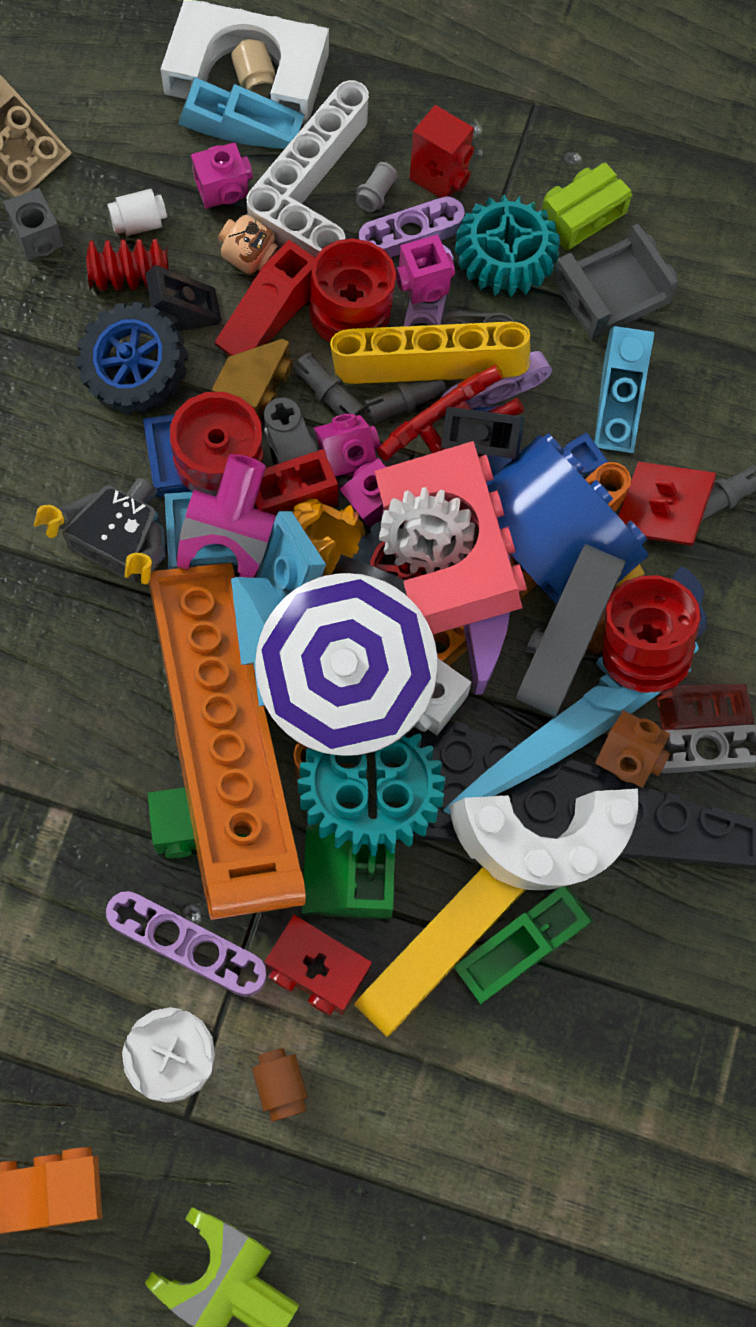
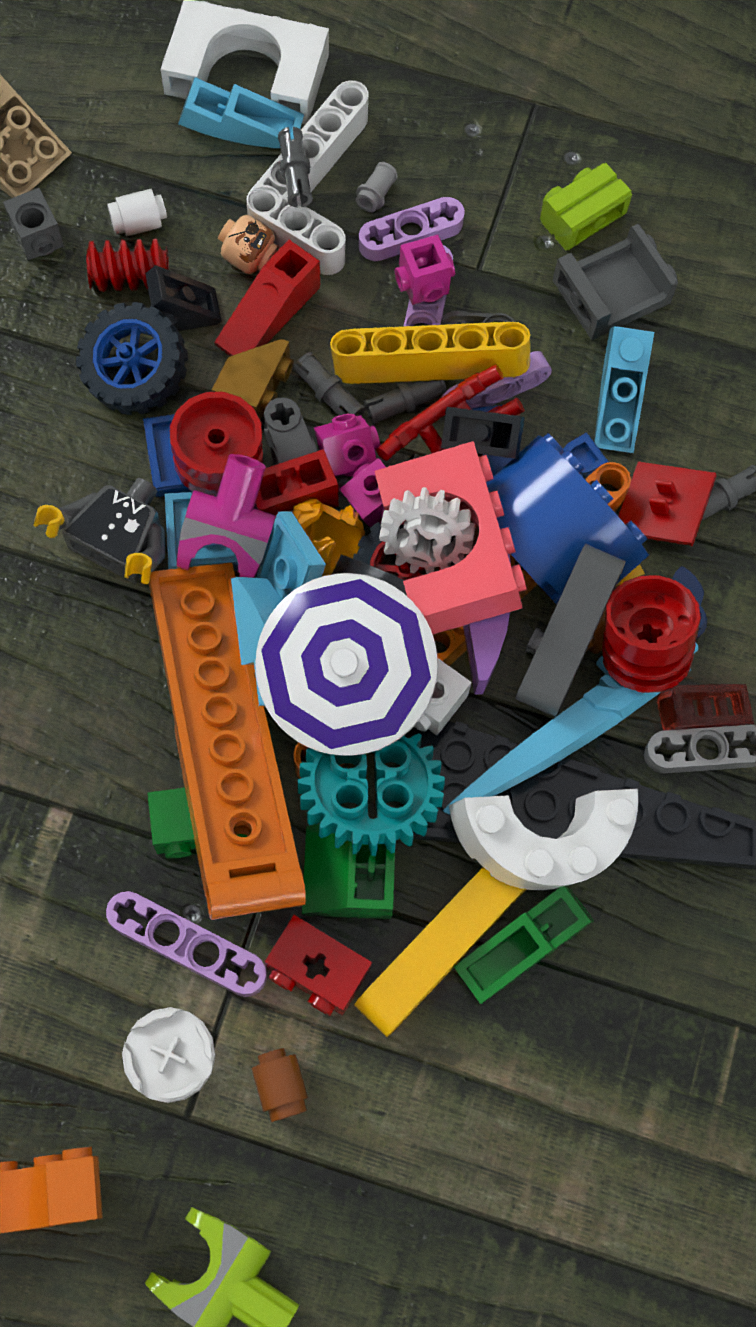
(221, 175): dark pink brick -> none
(254, 67): tan brick -> none
(295, 167): none -> dark grey pin
(351, 287): red wheel -> none
(441, 153): red brick -> none
(487, 256): teal gear -> none
(634, 749): dark orange brick -> none

